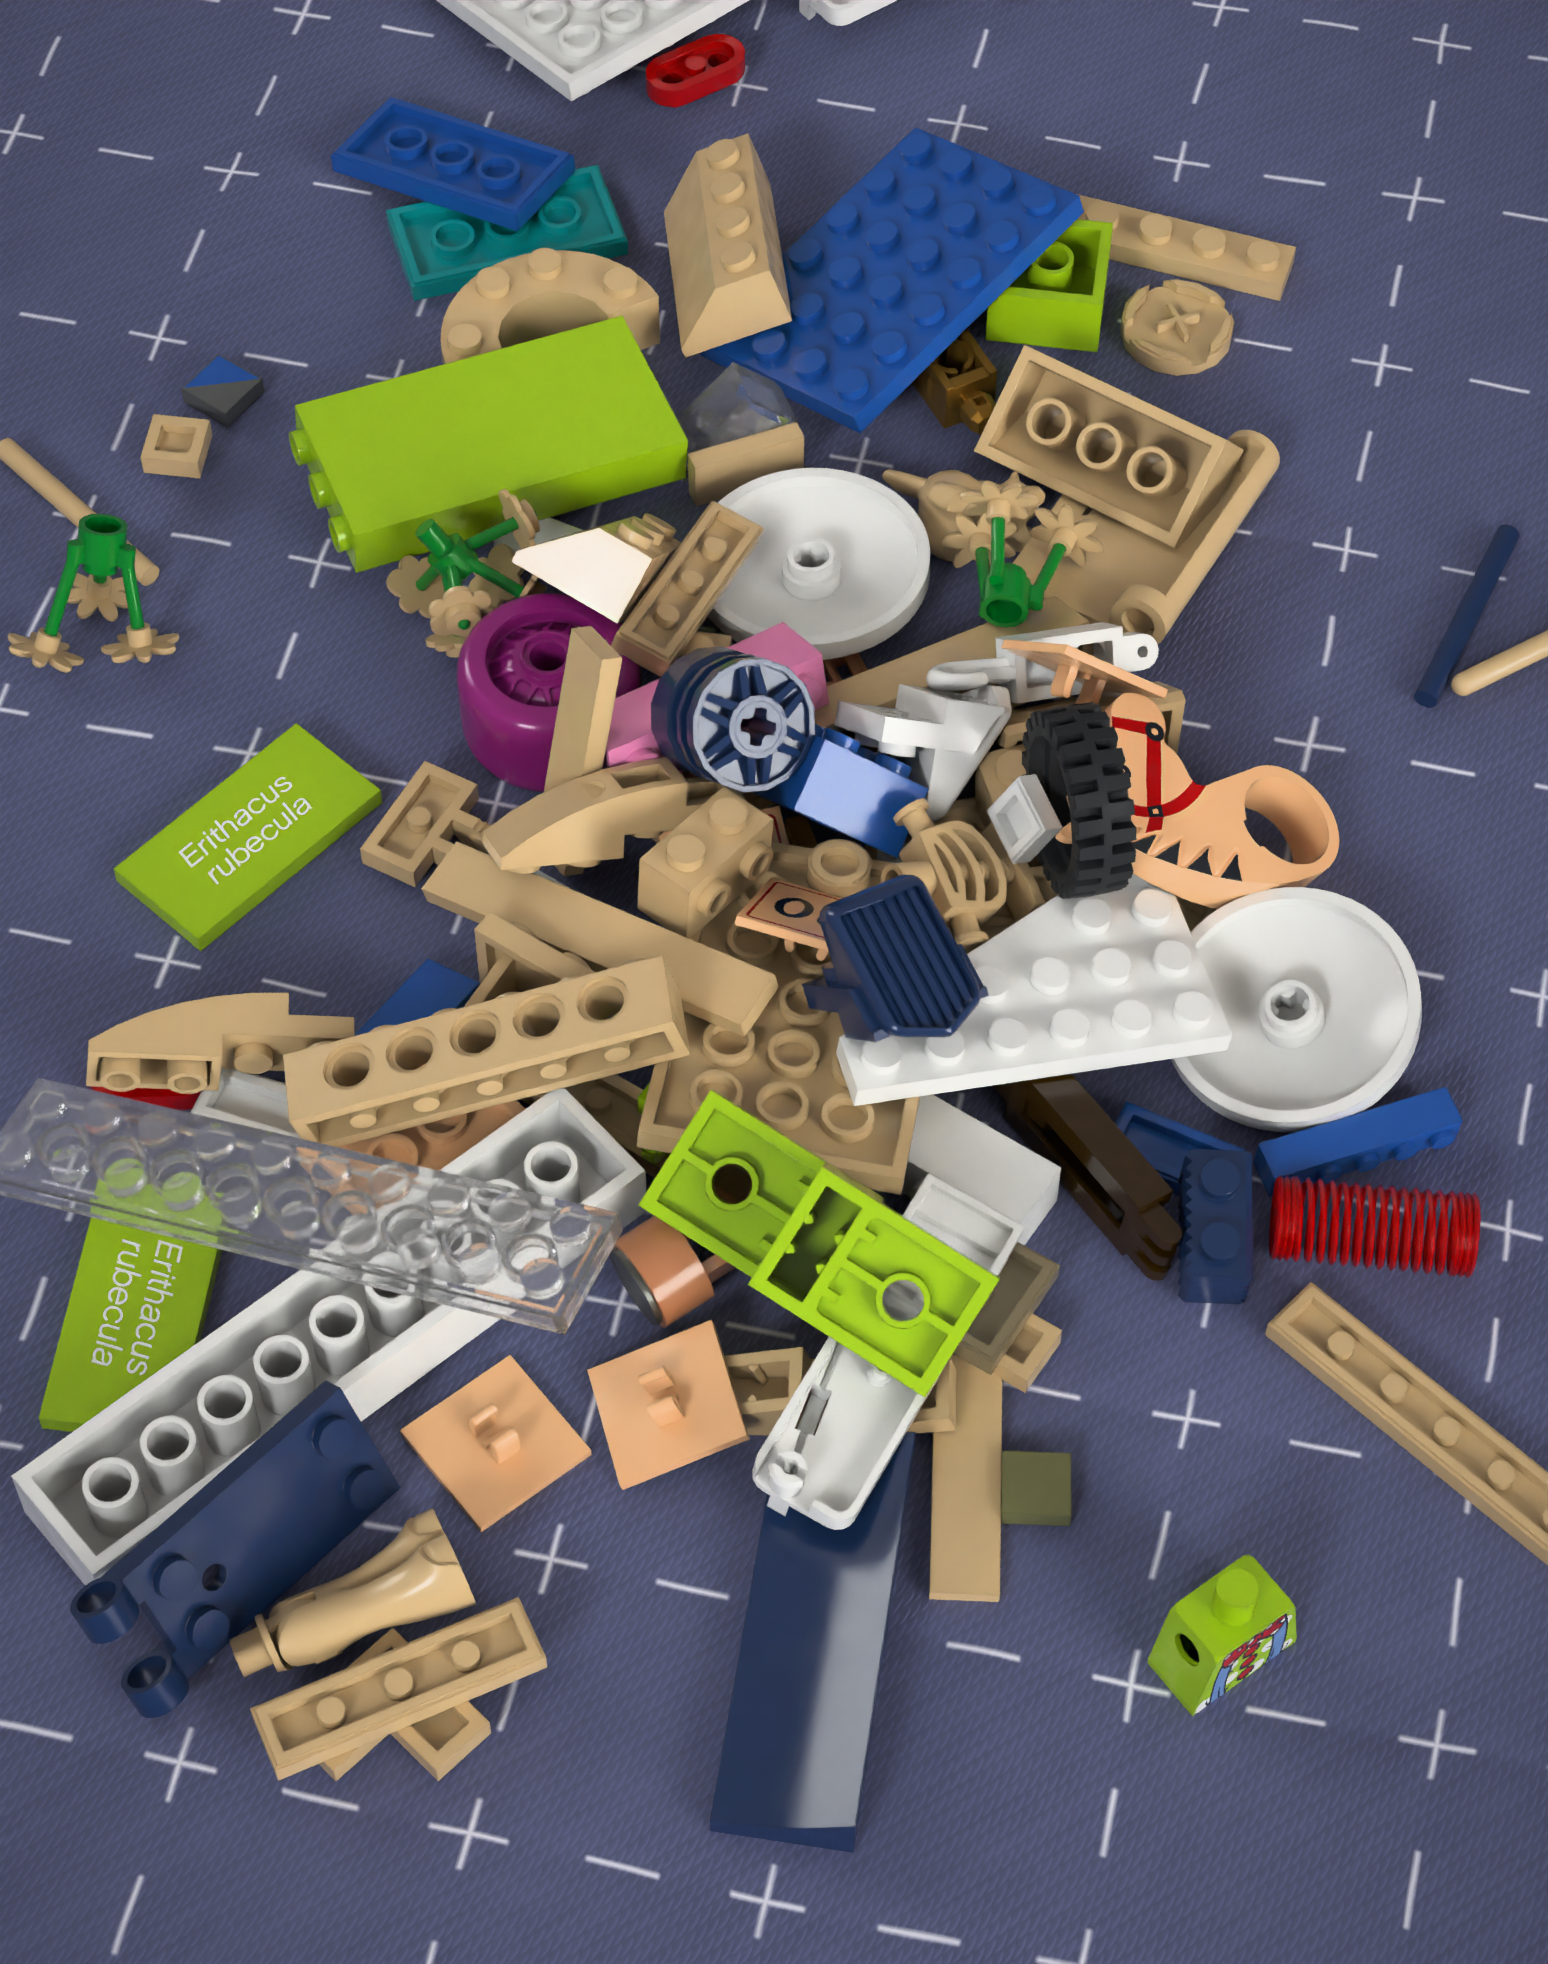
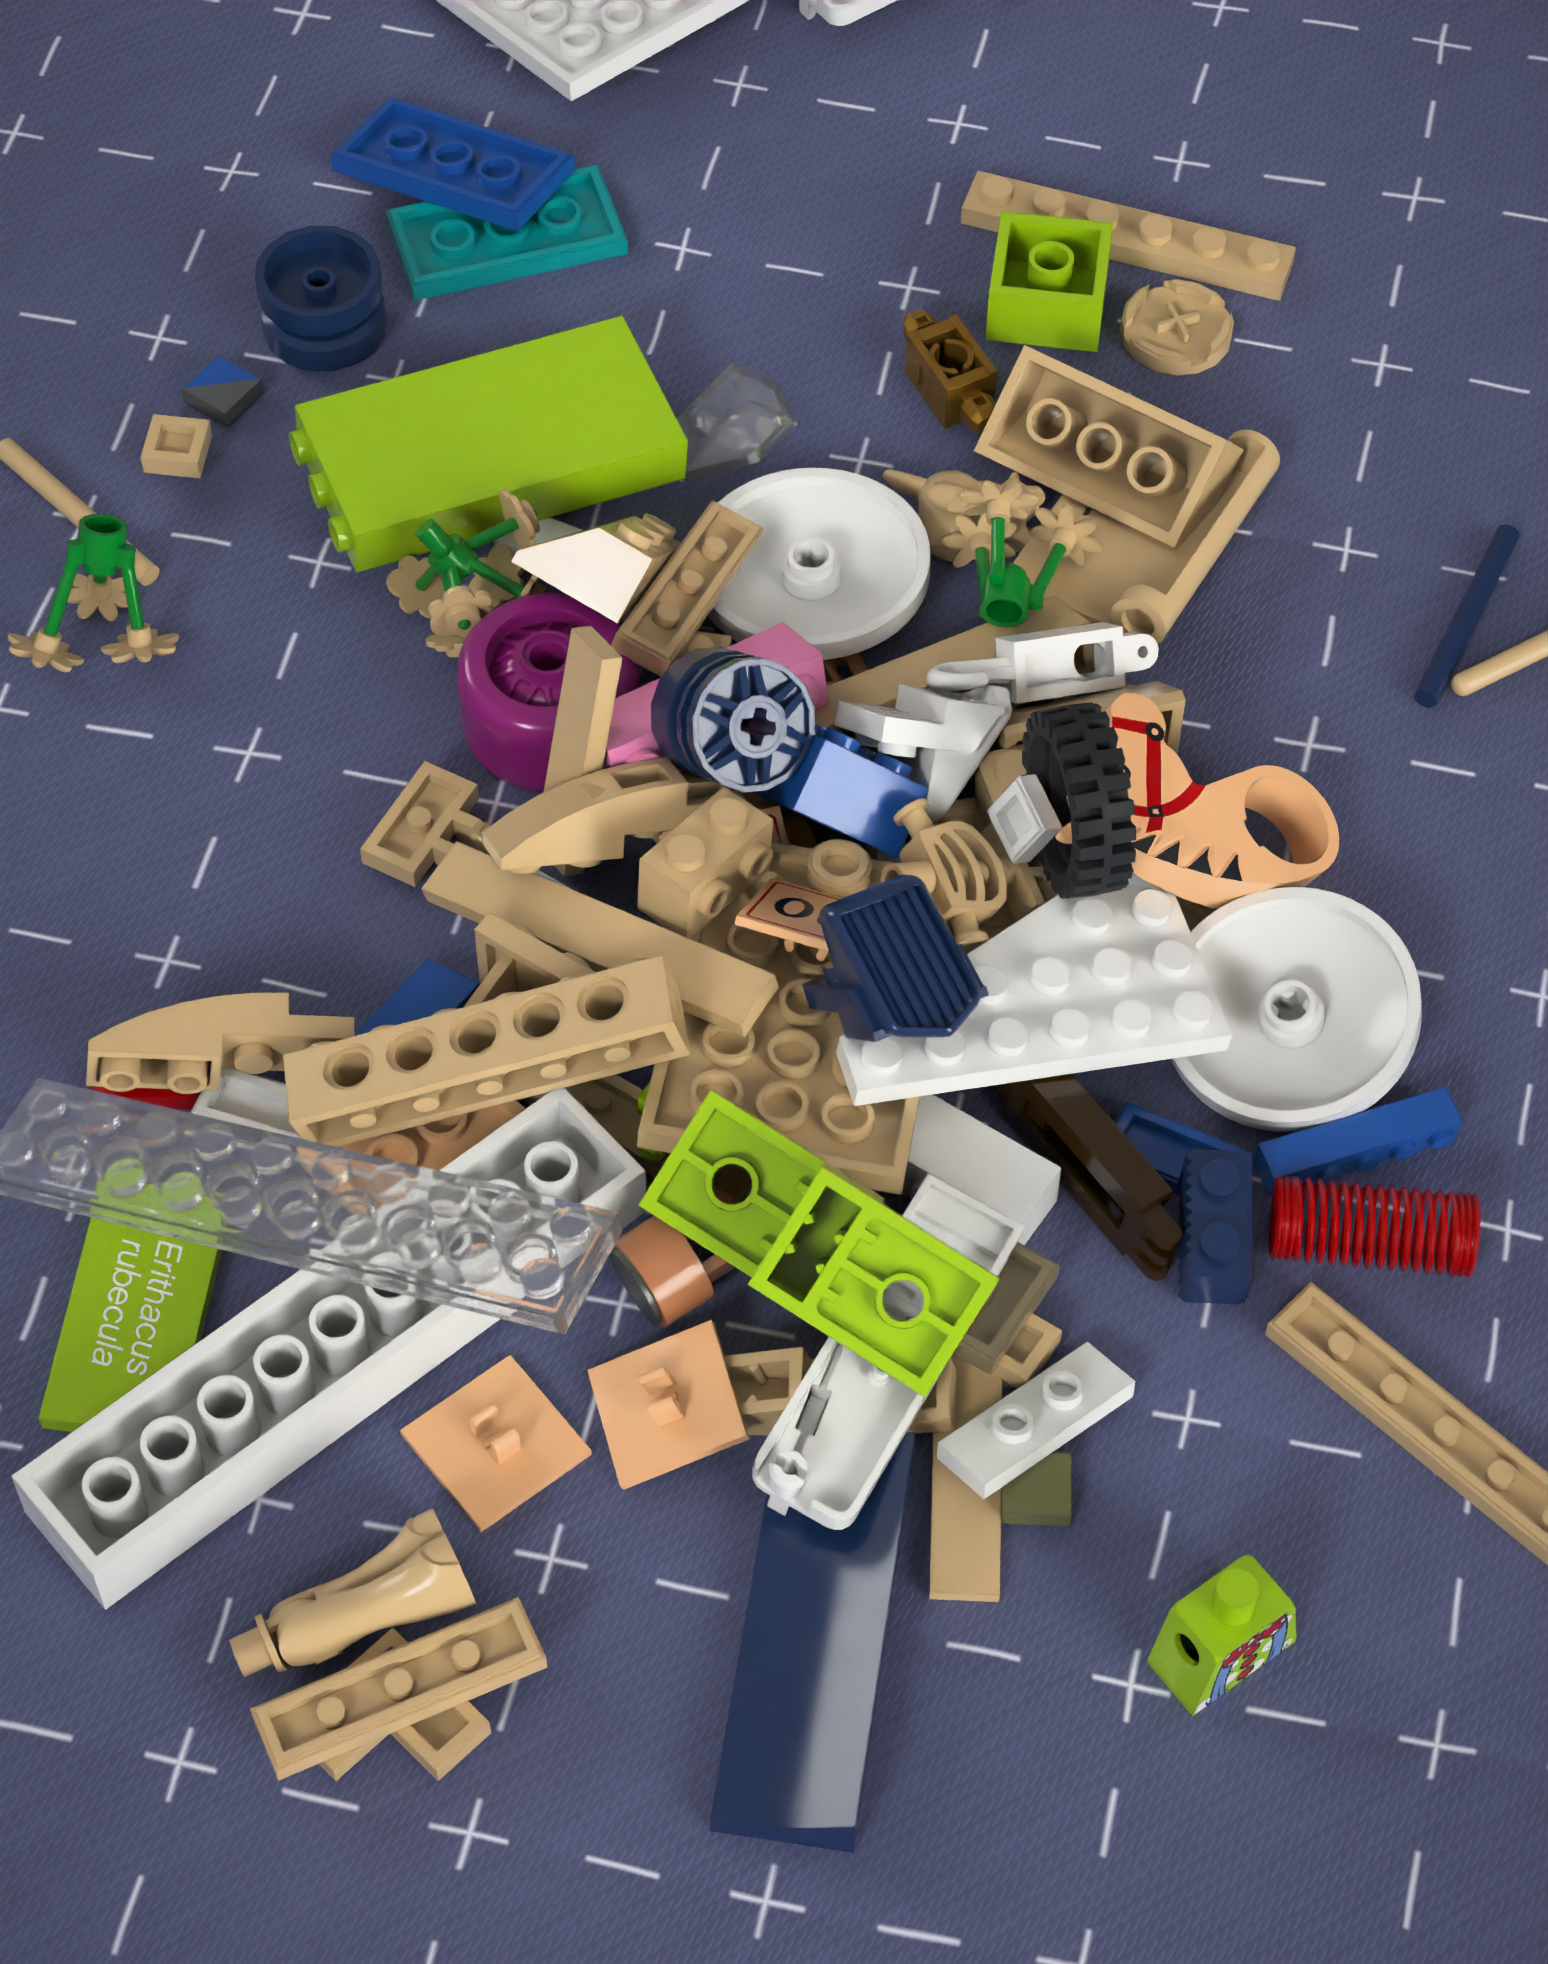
(248, 836): lime tile -> none
(263, 1526): dark blue hinge -> none
(321, 298): none -> dark blue wheel
(546, 296): tan brick -> none
(695, 70): red plate -> none
(725, 248): tan slope -> none
(729, 465): tan tile -> none
(900, 274): blue plate -> none
(1035, 1420): none -> white plate
(1079, 666): light nougat piece -> none

